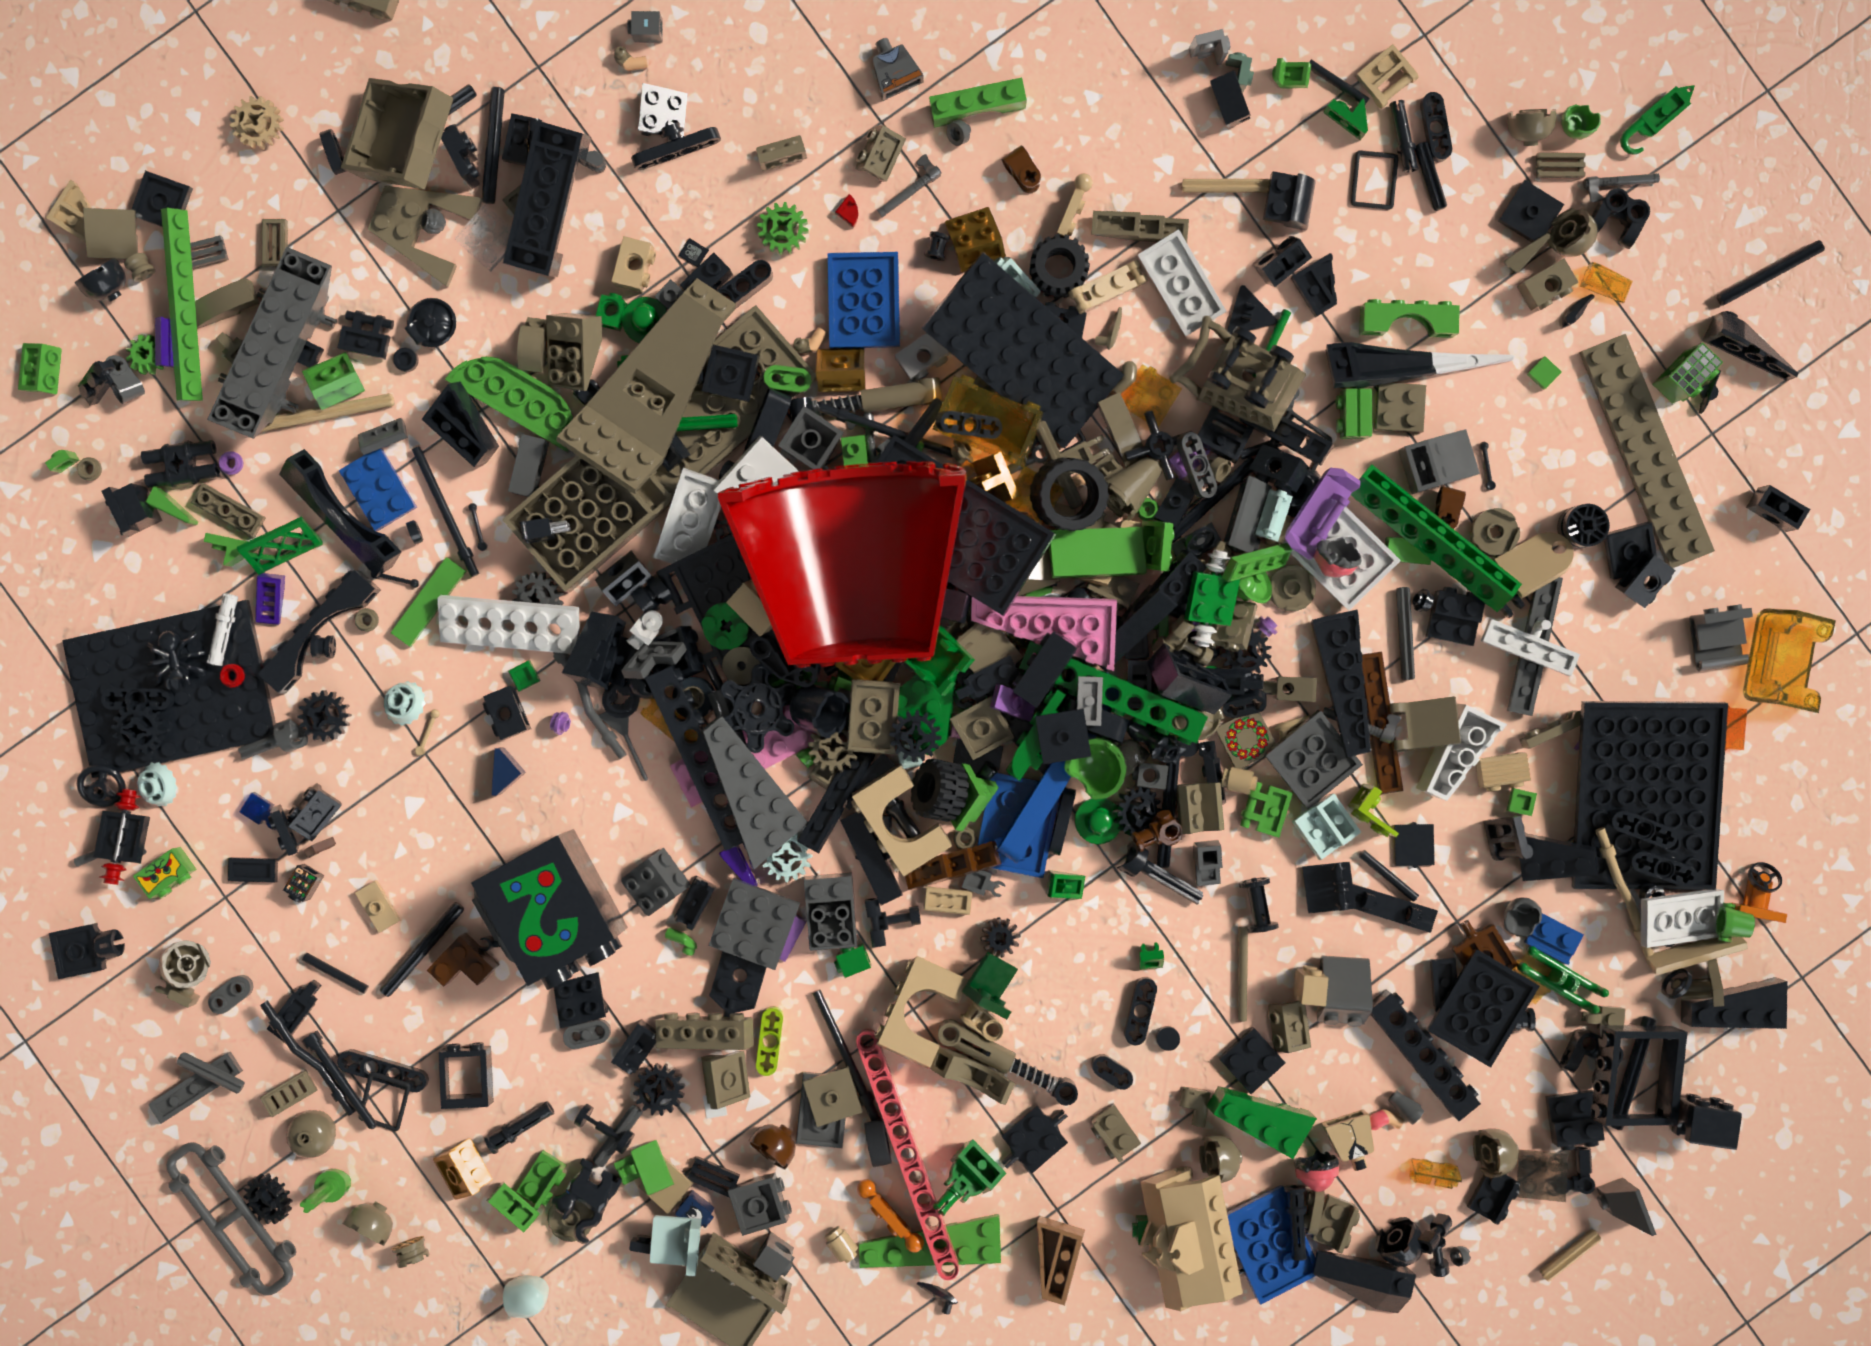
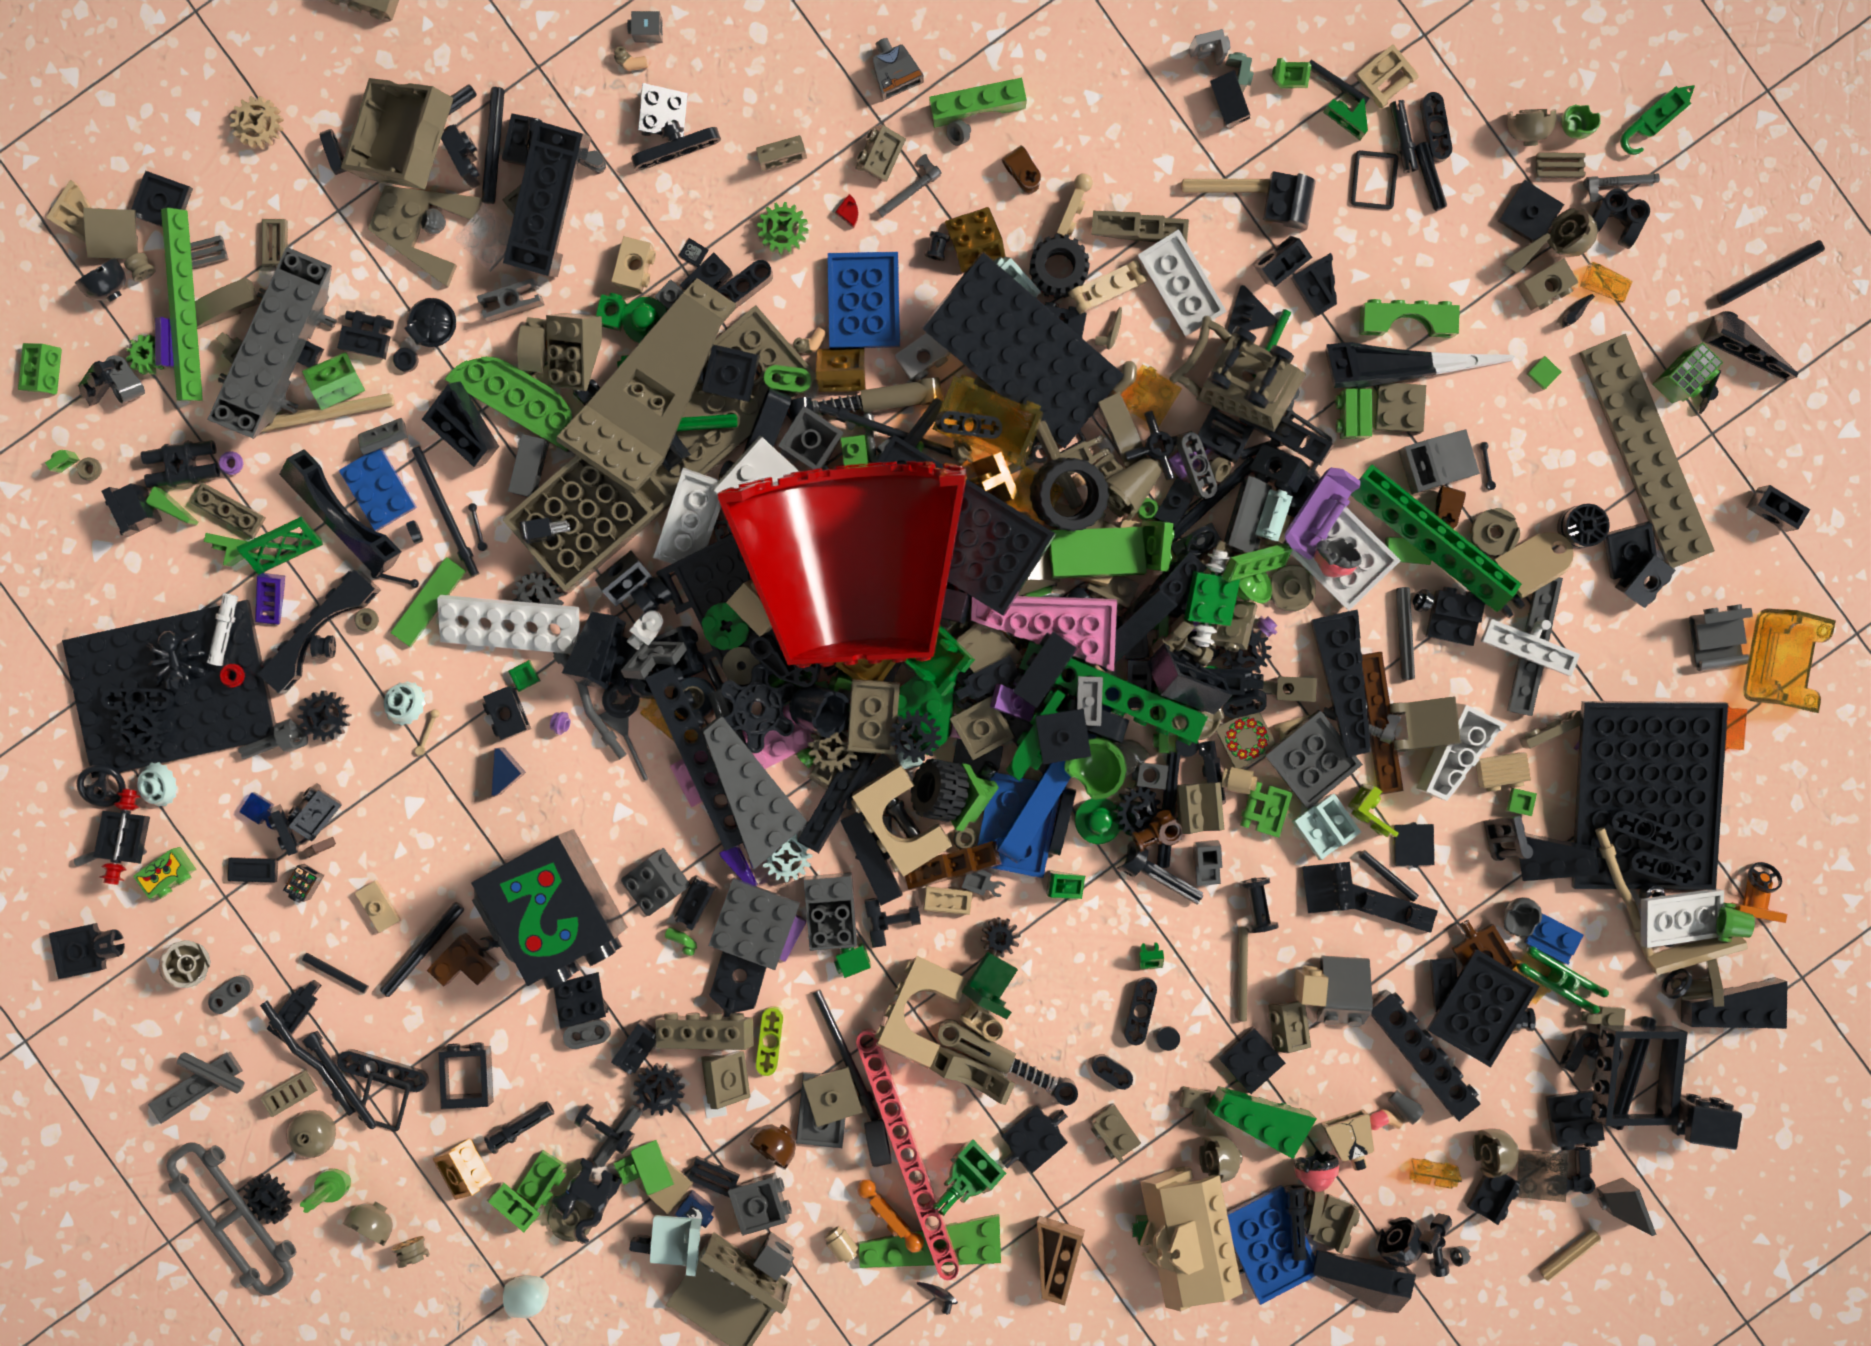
(182, 996): dark tan plate -> none
(501, 296): none -> dark grey piece
(1160, 746): black animal -> none

